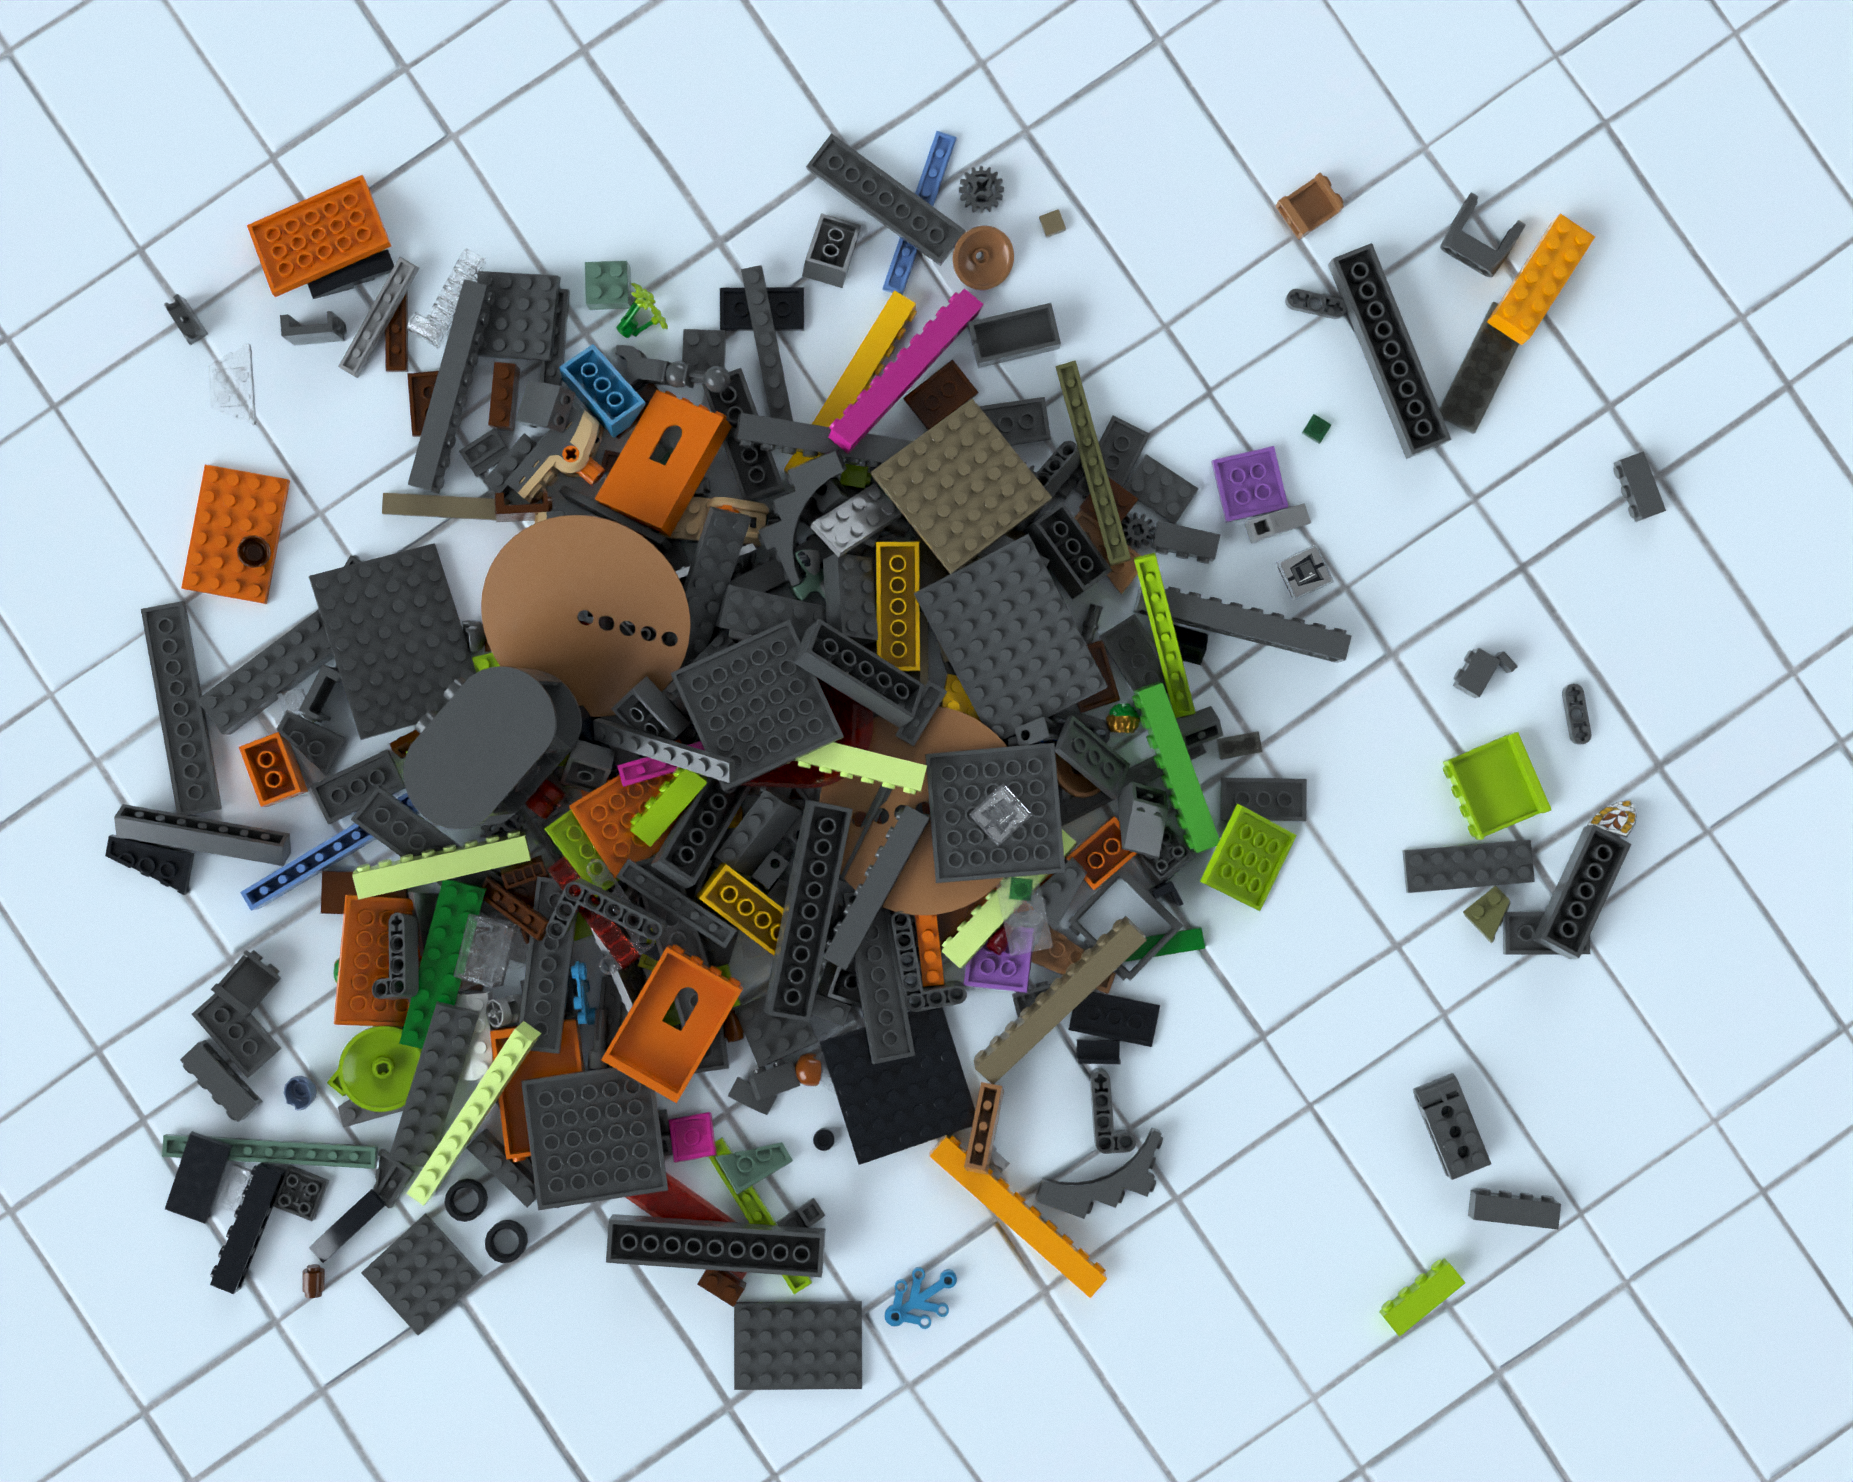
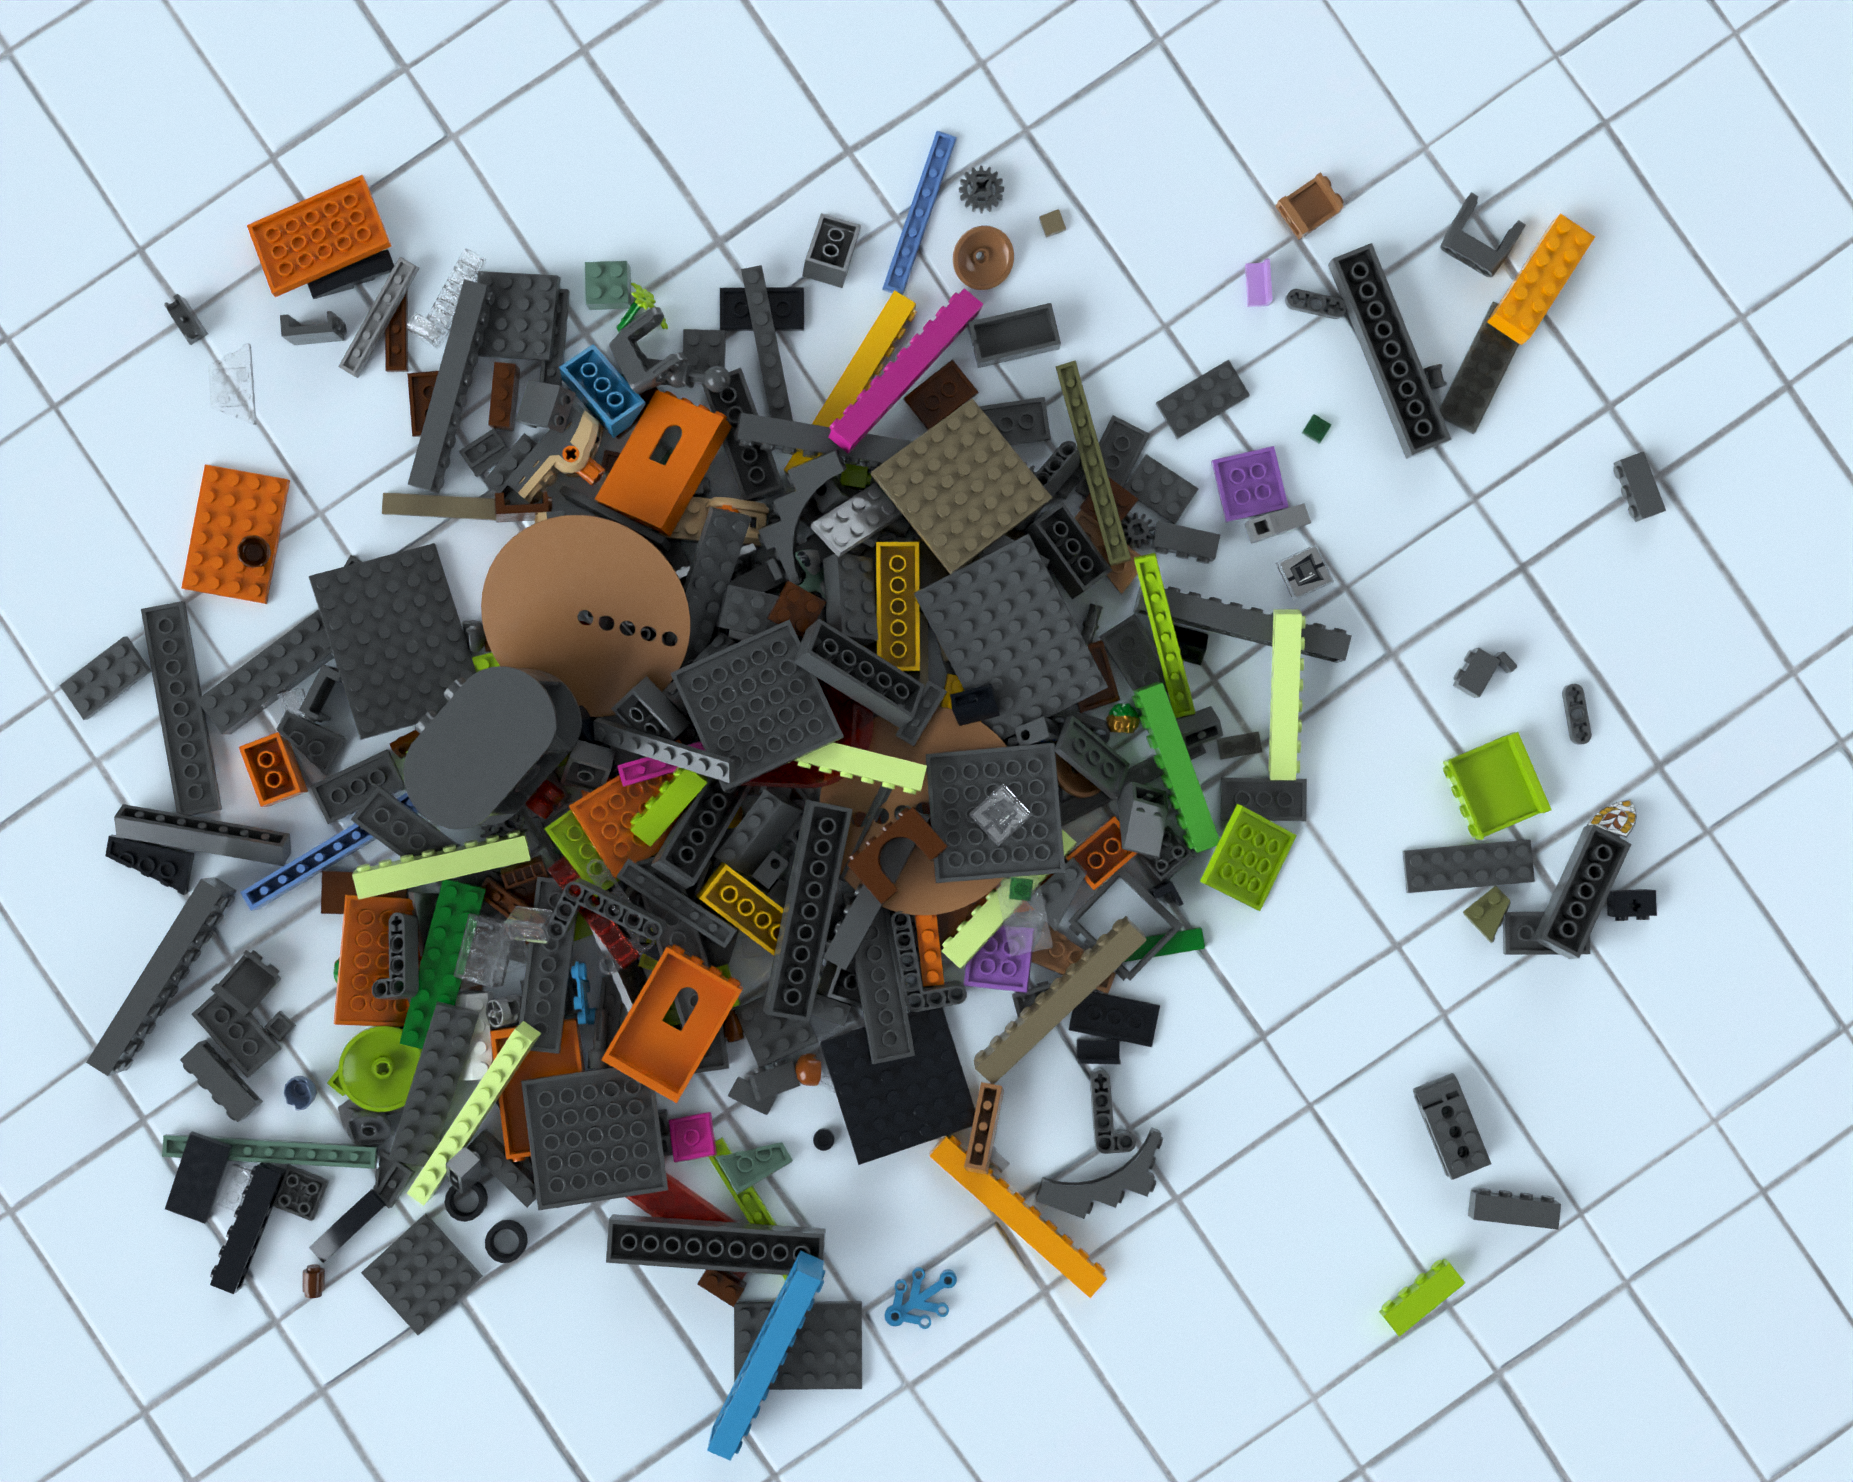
(105, 678): none -> dark grey plate
(161, 976): none -> dark grey brick
(280, 1026): none -> dark grey tile
(359, 1129): none -> dark grey plate
(464, 1170): none -> dark grey brick
(528, 924): none -> clear panel
(632, 360): none -> dark grey connector
(766, 1355): none -> dark azure brick
(775, 570): none -> dark grey tile
(798, 606): none -> reddish brown plate
(803, 1216): dark grey slope -> none
(867, 863): none -> reddish brown arch
(885, 199): dark grey plate -> none
(974, 705): none -> black panel
(998, 941): dark red cone -> none
(1202, 399): none -> dark grey plate
(1258, 284): none -> lavender panel
(1285, 694): none -> yellowish green brick
(1435, 376): none -> dark grey bush
(1643, 900): none -> black brick

